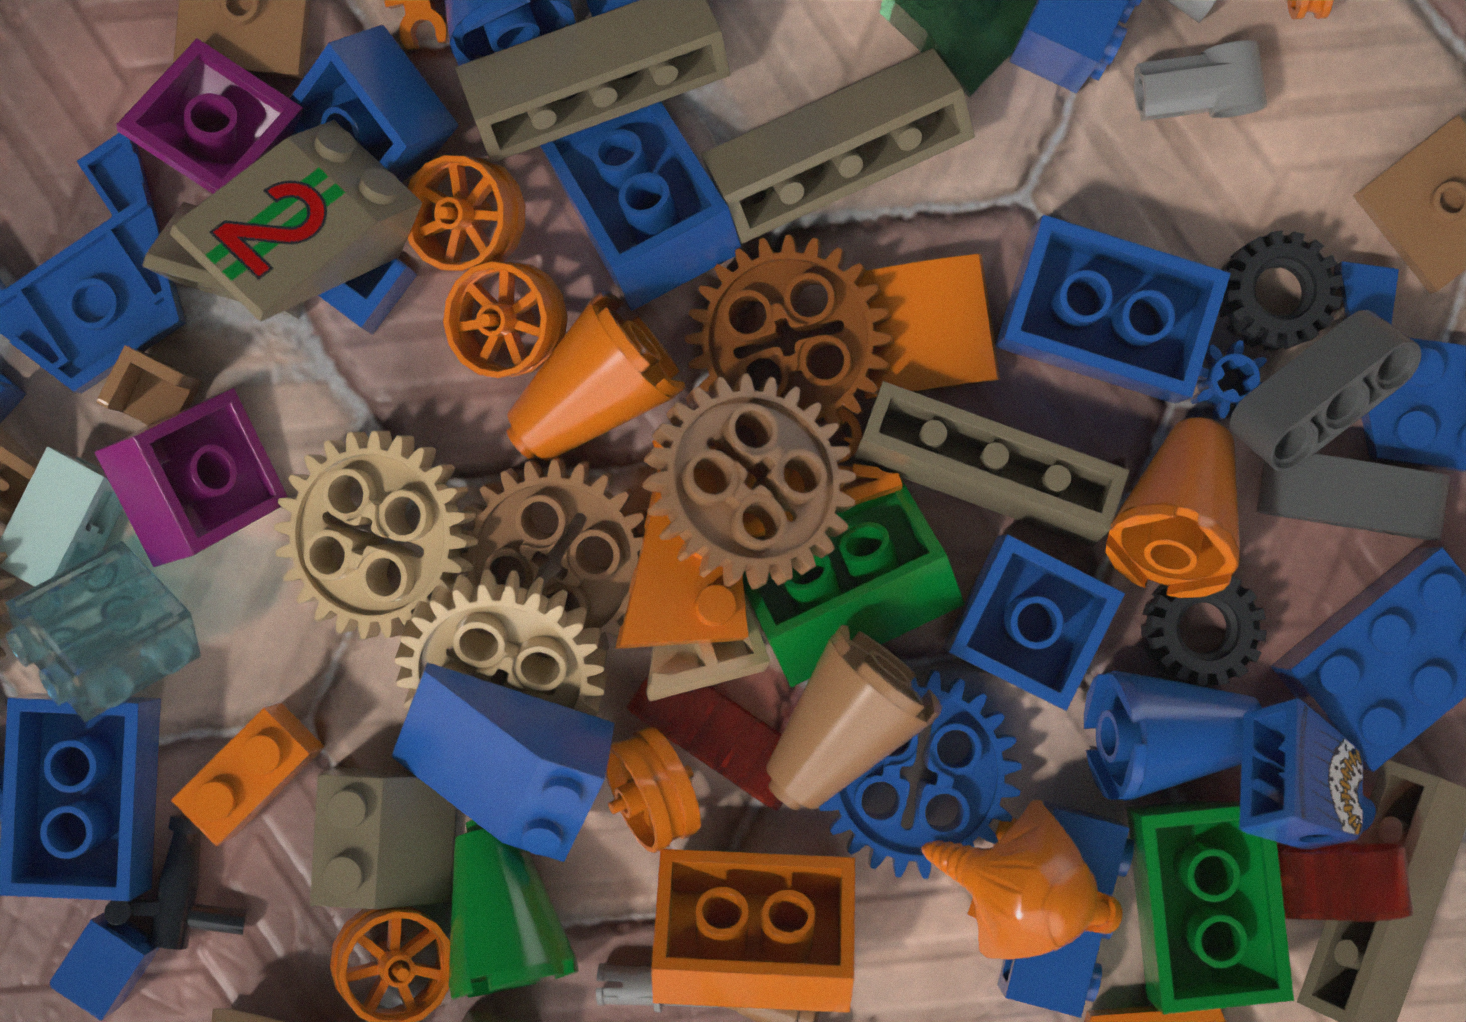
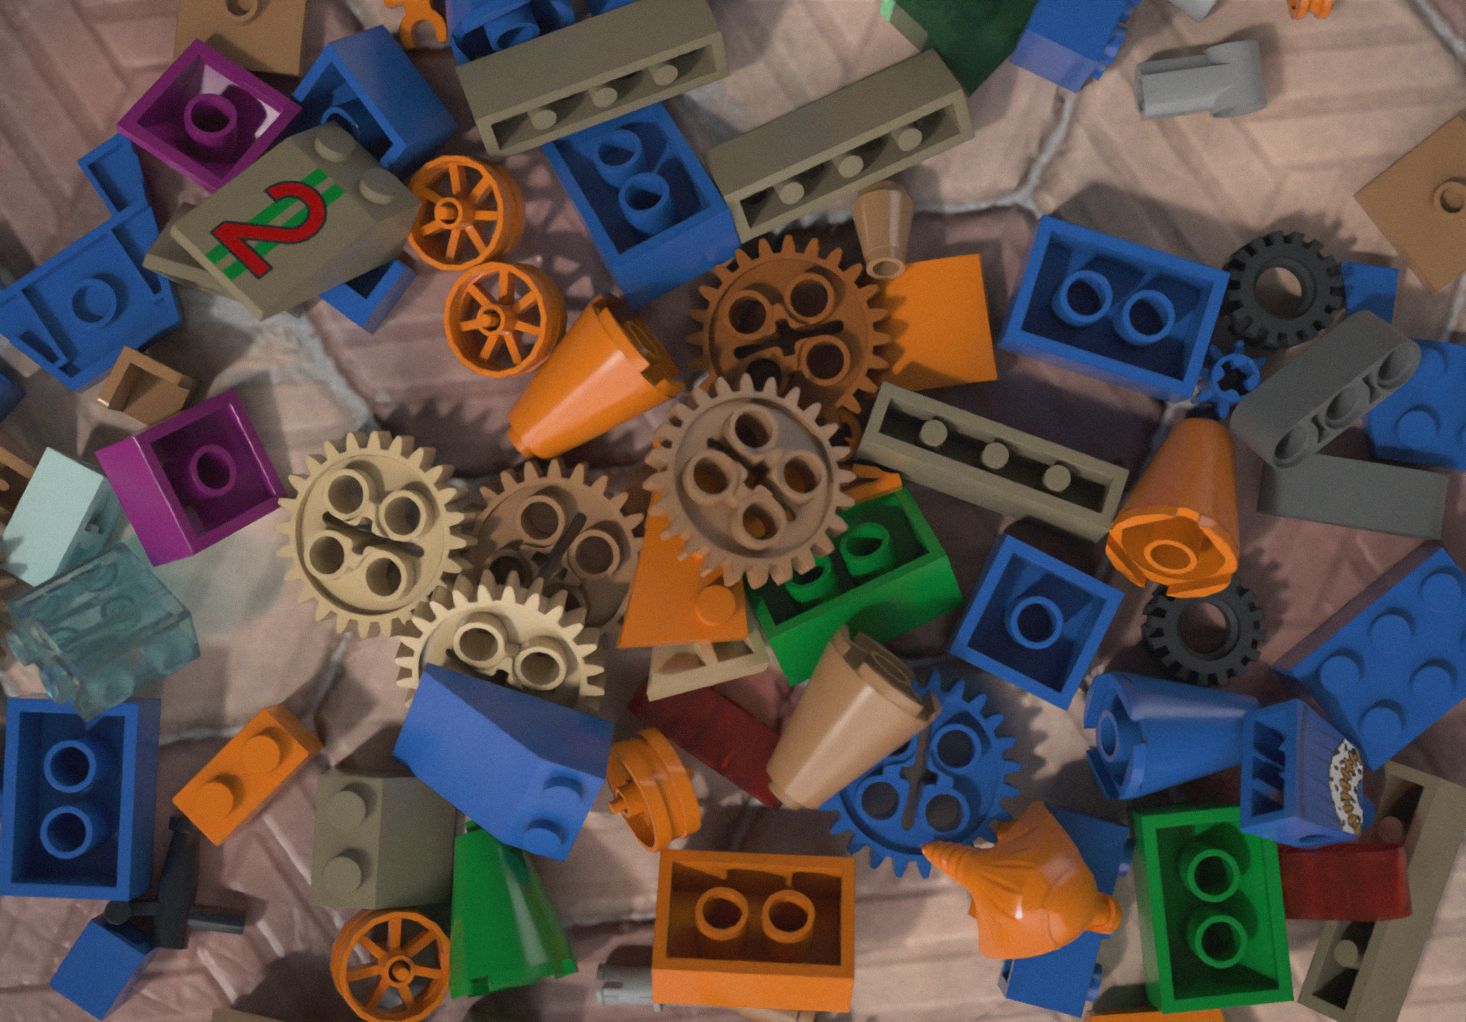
(883, 226): none -> medium nougat cone

